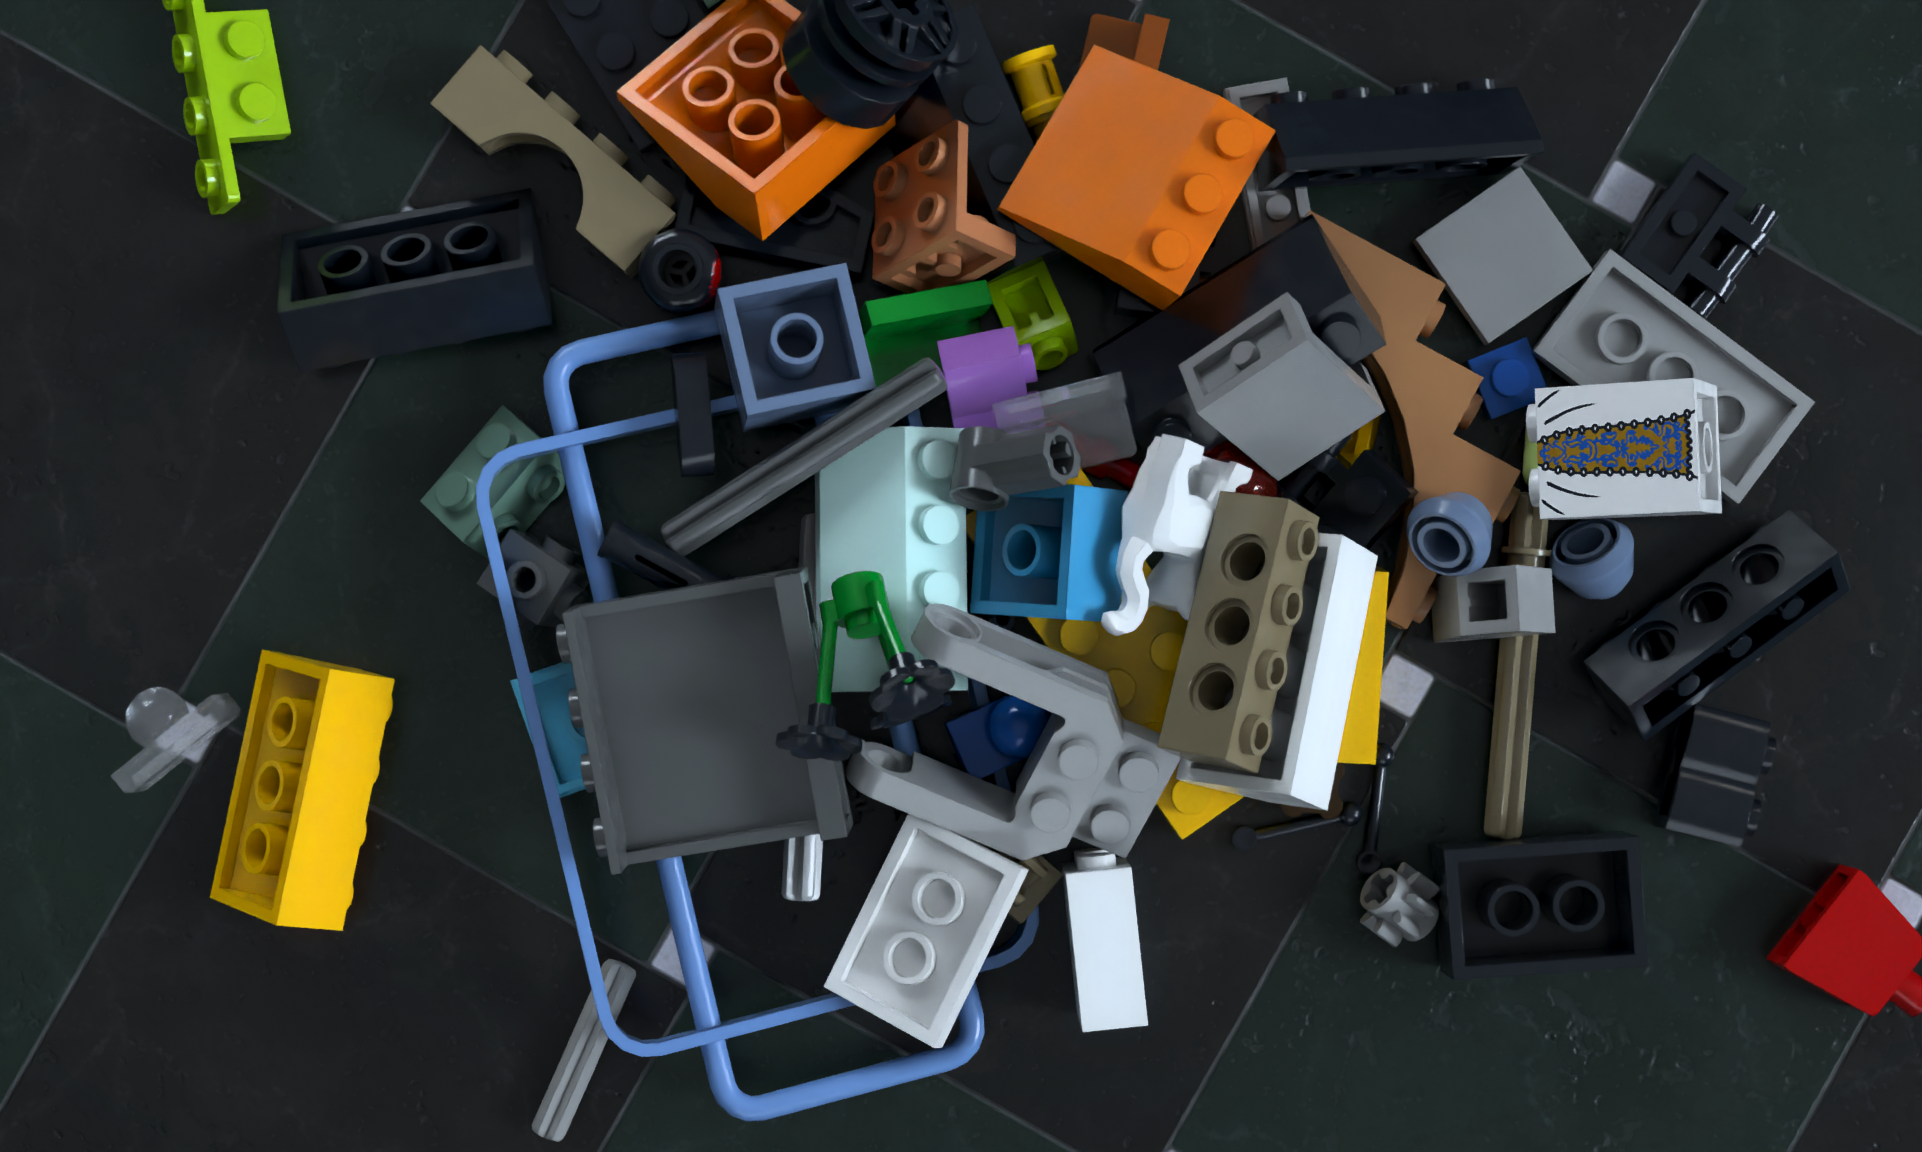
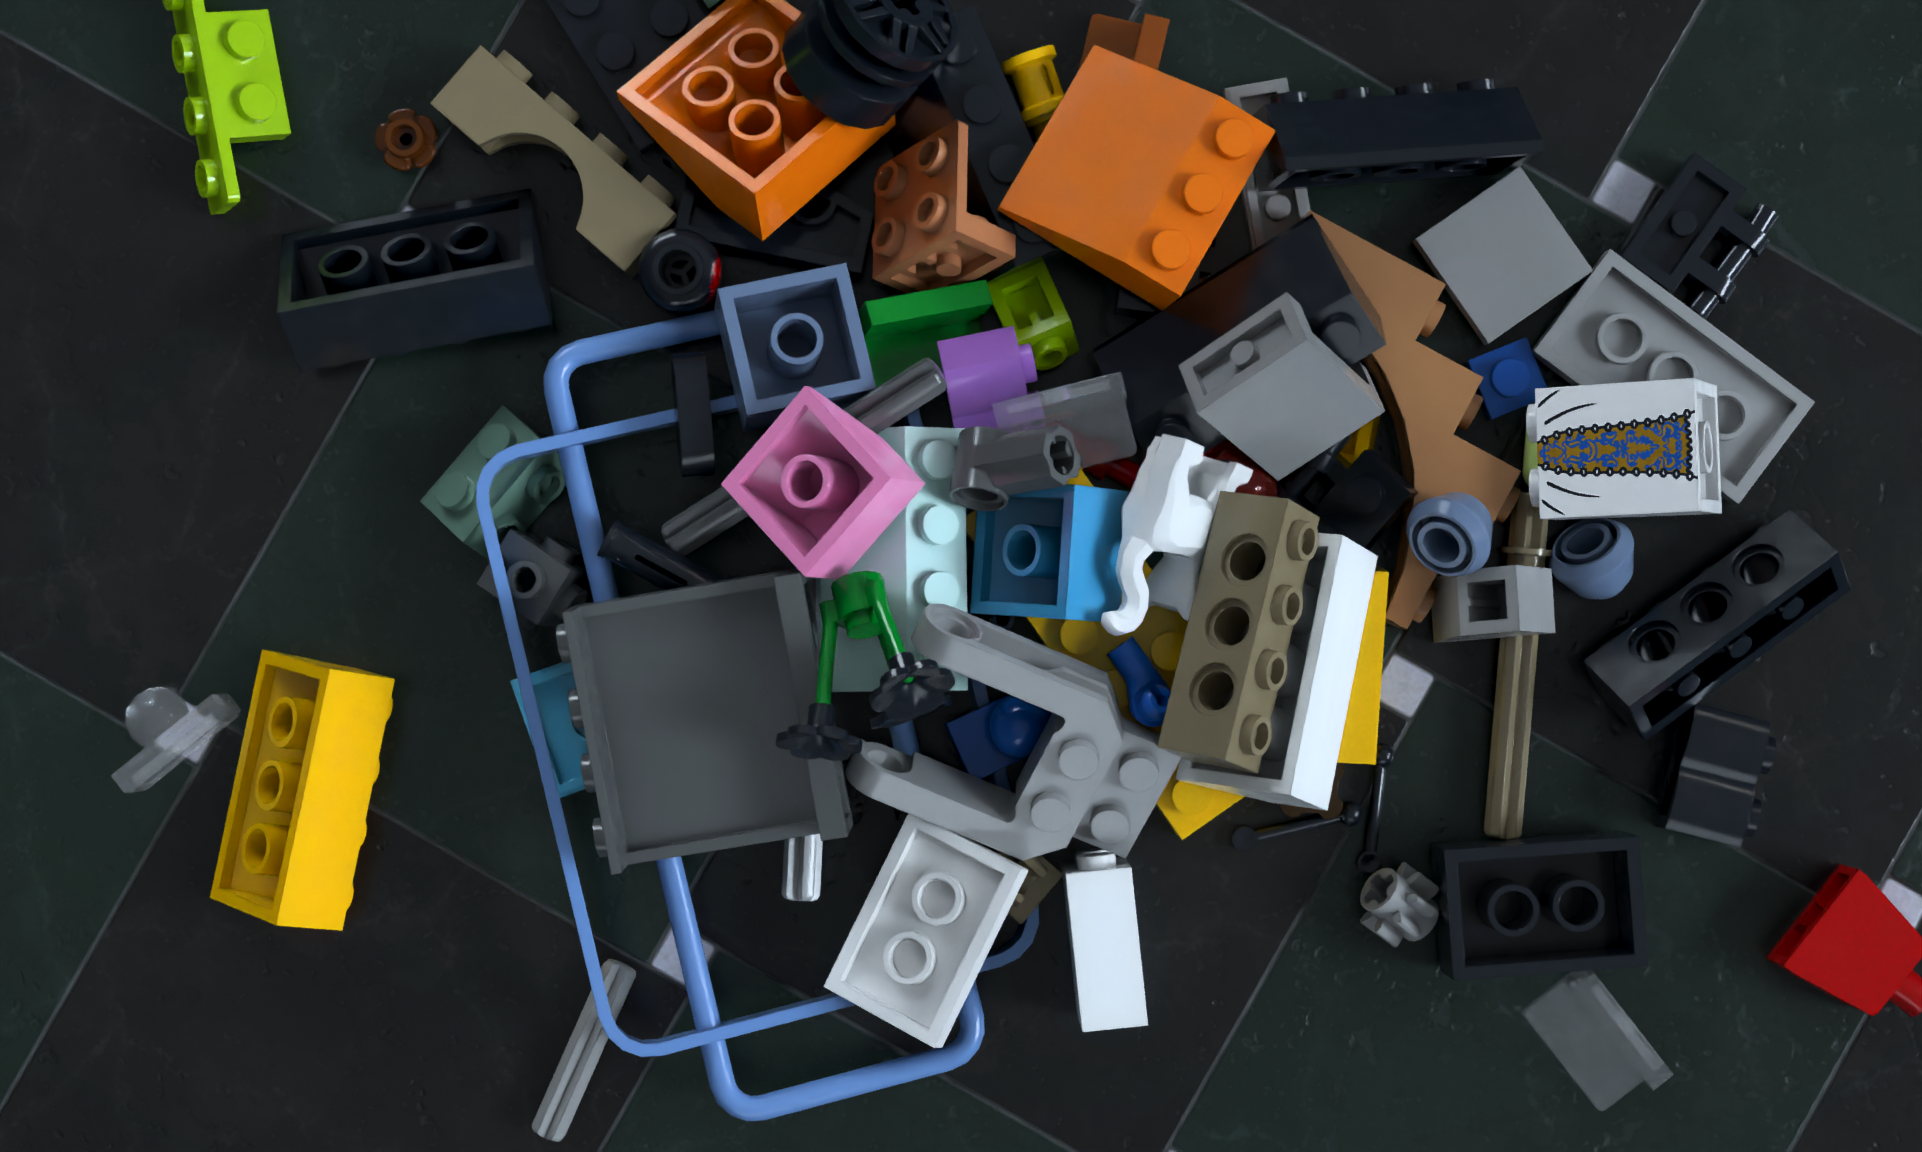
(423, 143): none -> reddish brown plate
(822, 485): none -> bright pink slope
(1145, 687): none -> blue arm
(1595, 1039): none -> clear panel

